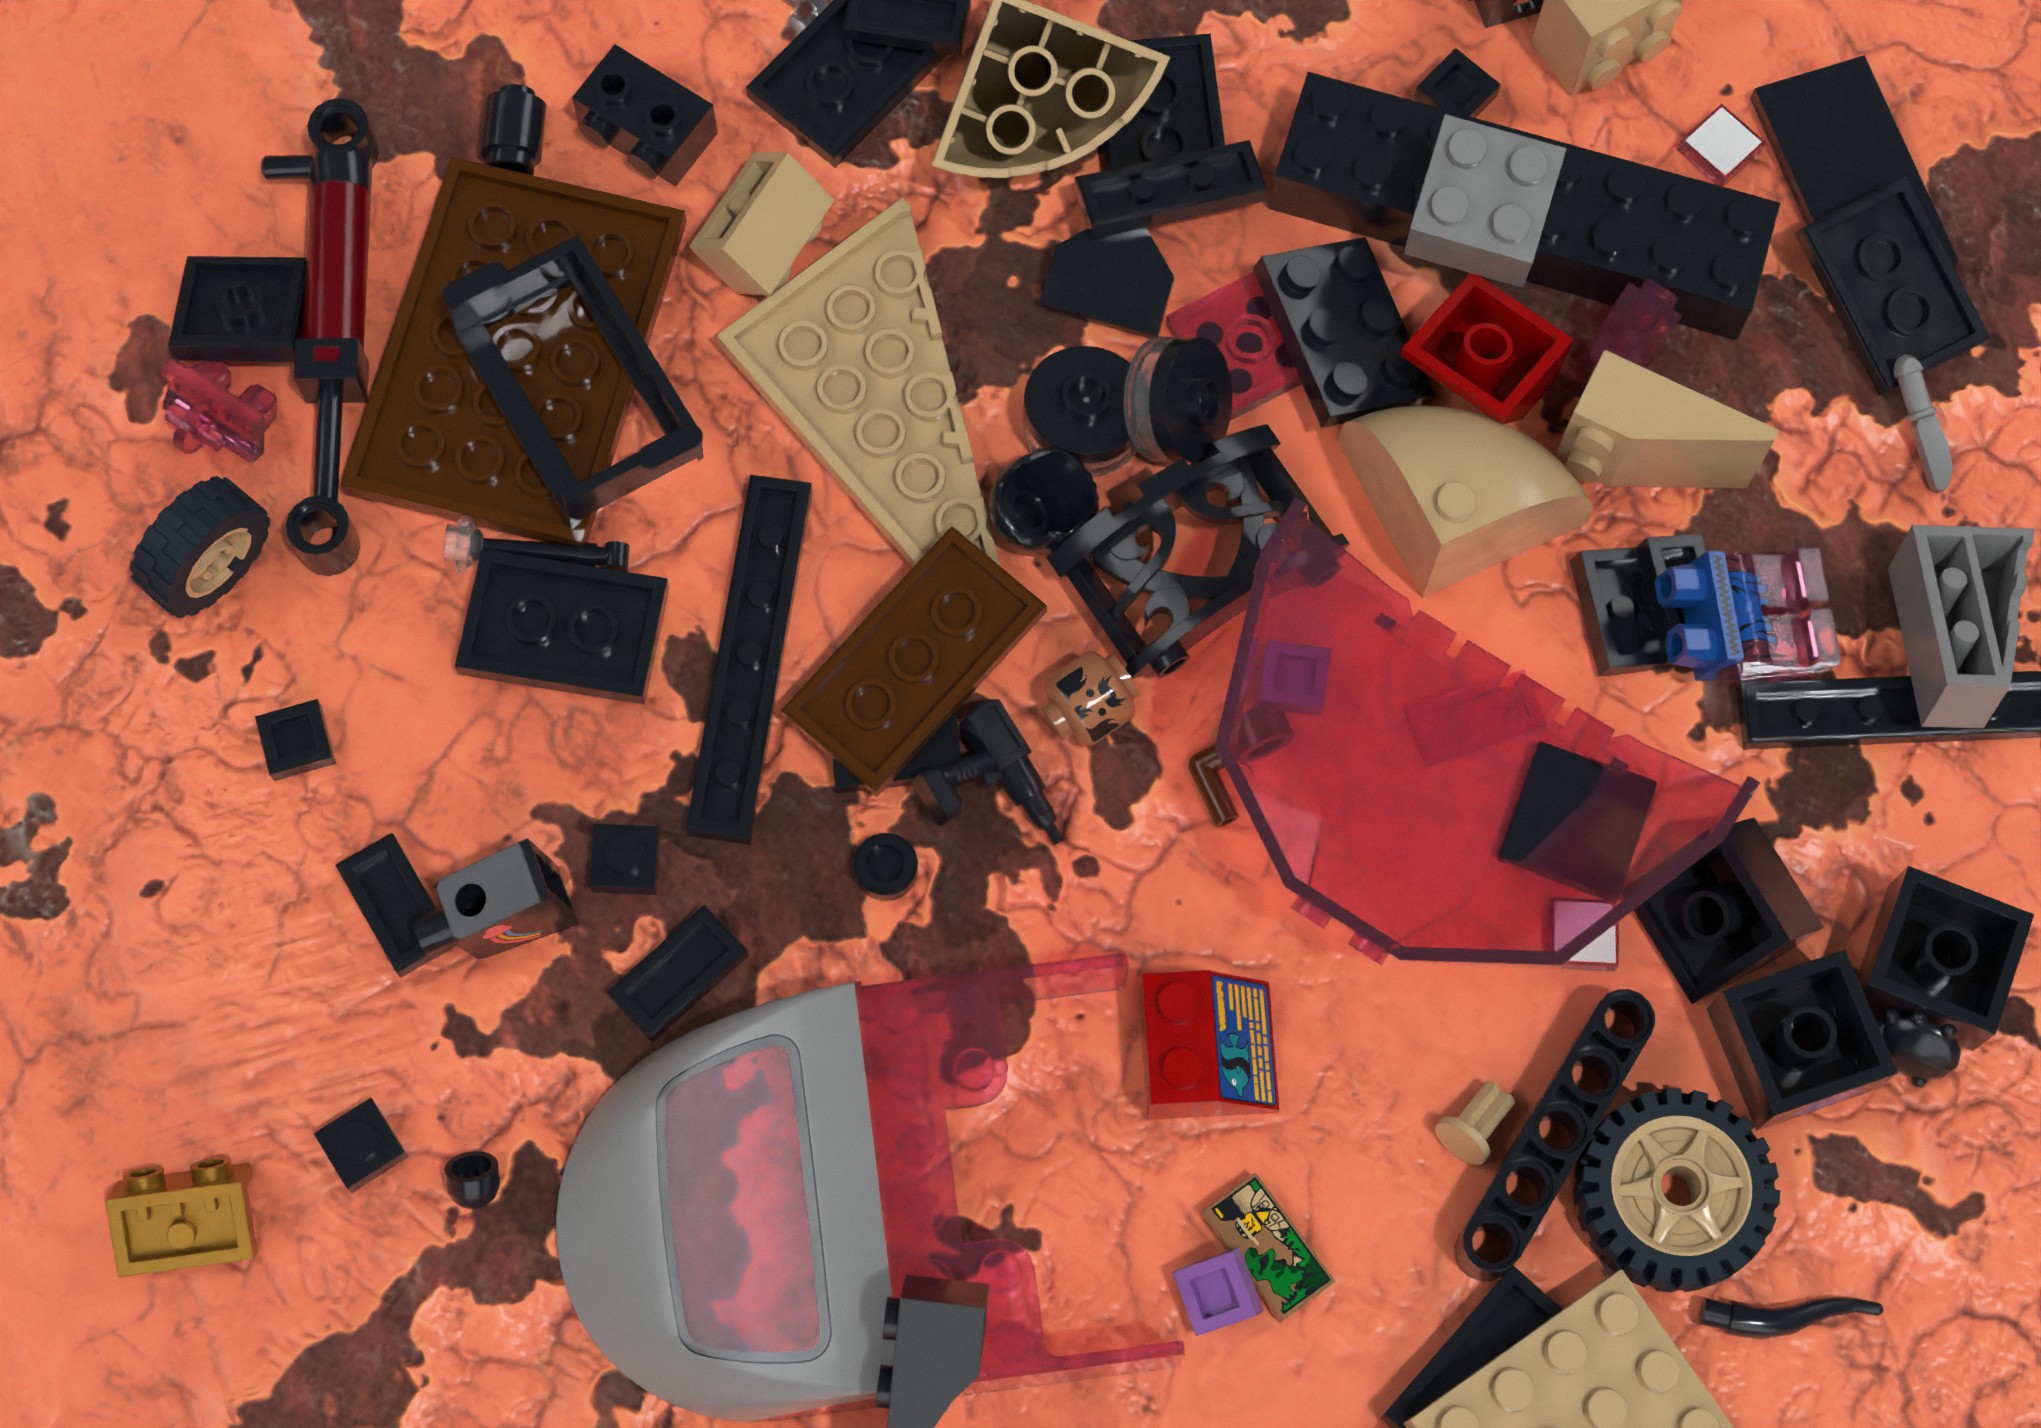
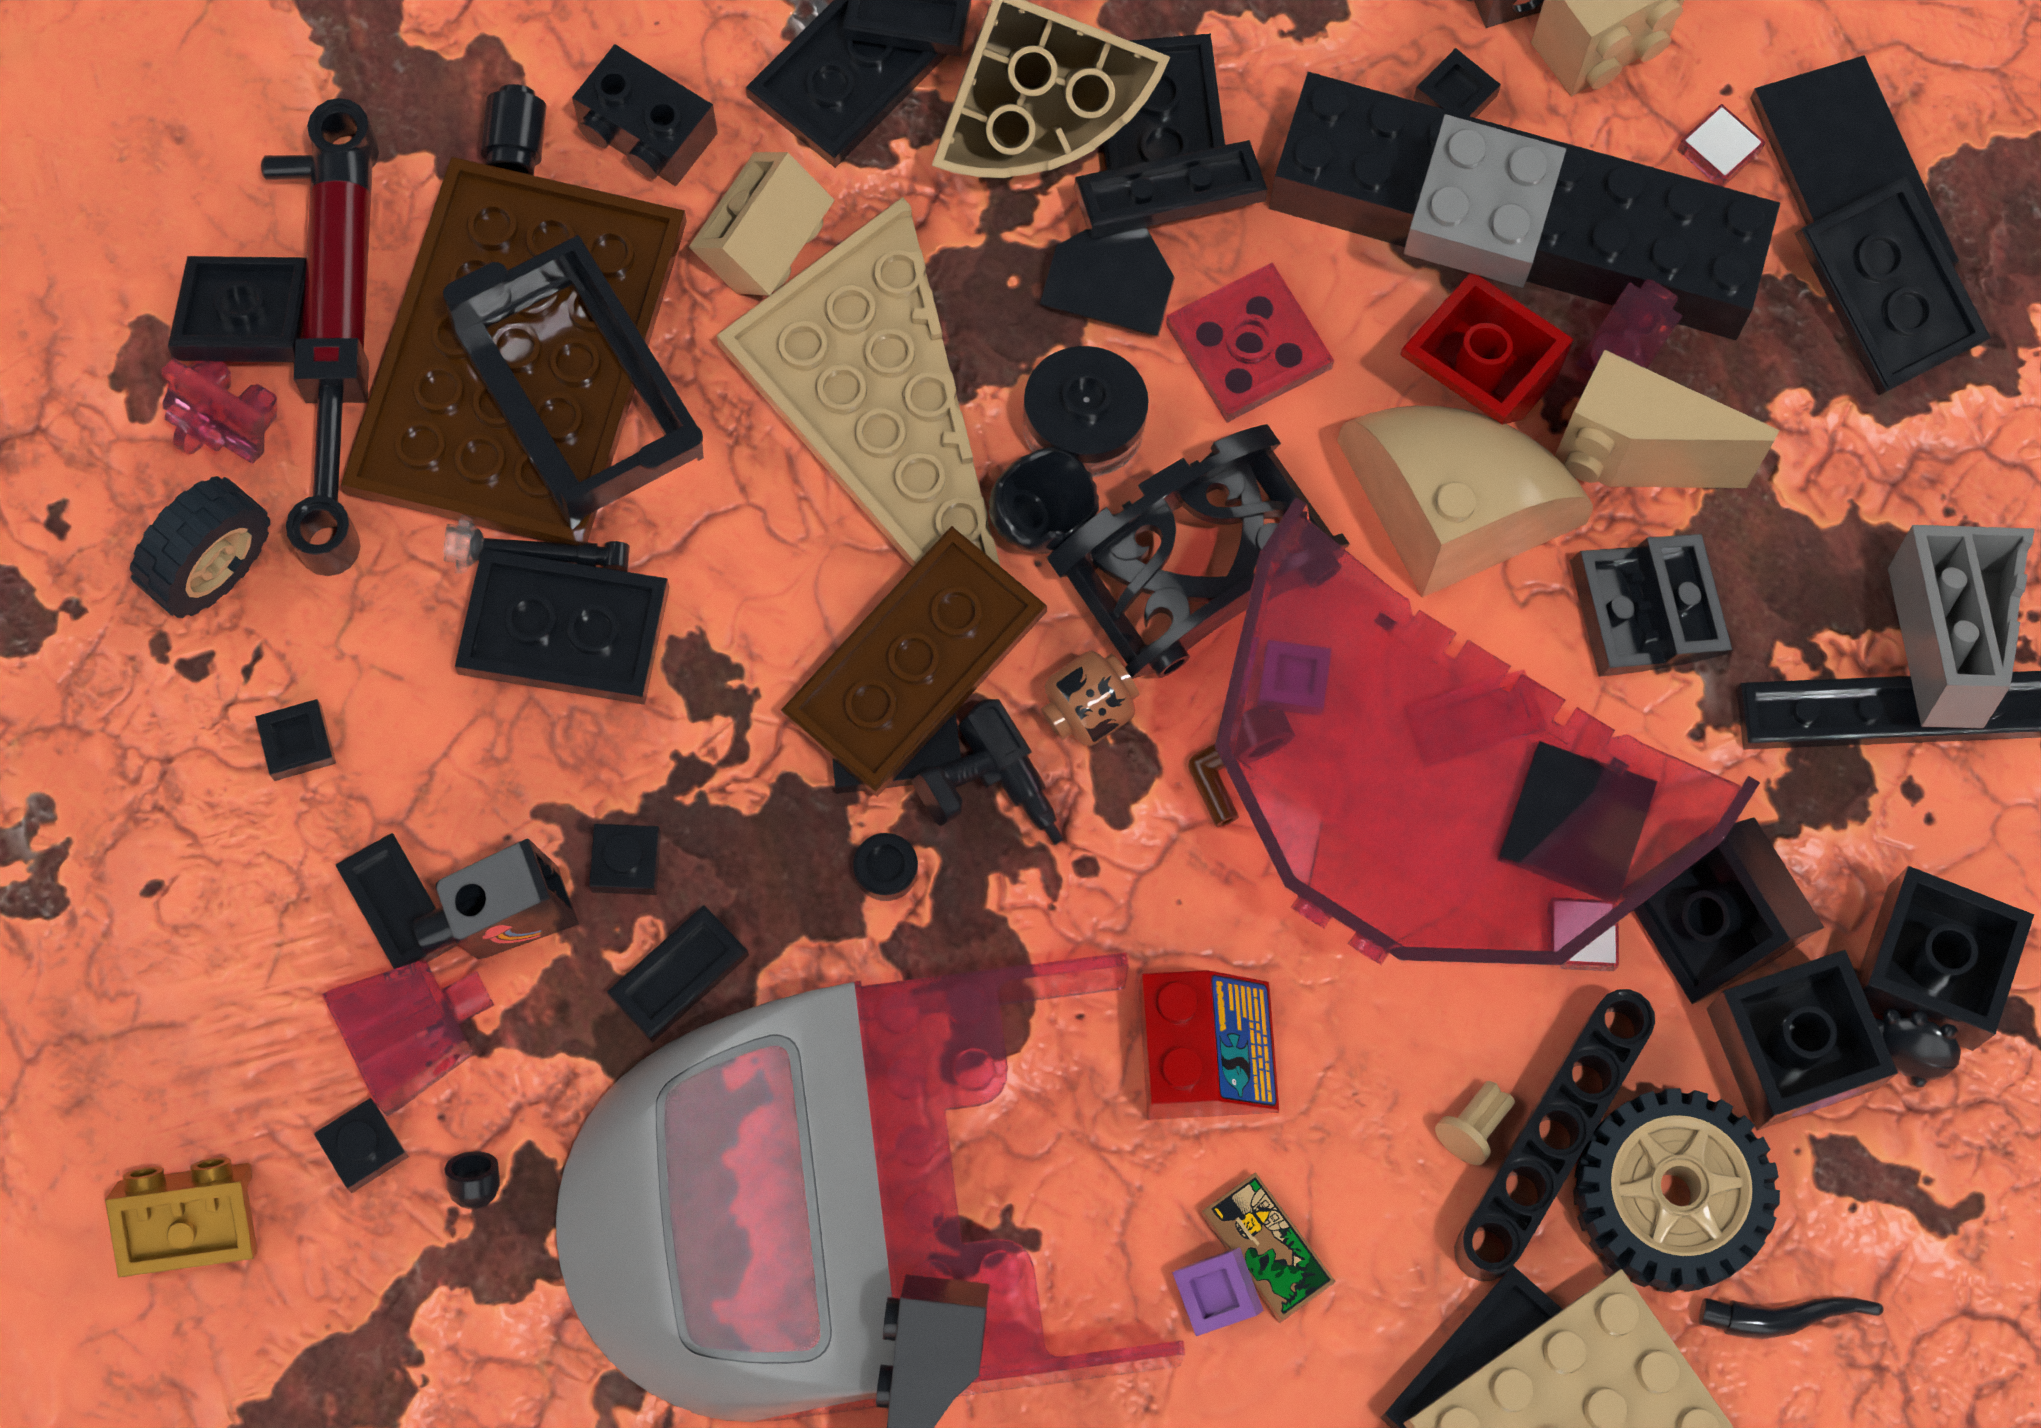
(406, 1028): none -> clear pink torso
(749, 660): black tile -> none
(1177, 398): black piece -> none
(1341, 330): black plate -> none
(1751, 616): hips -> none
(1925, 426): light grey piece -> none

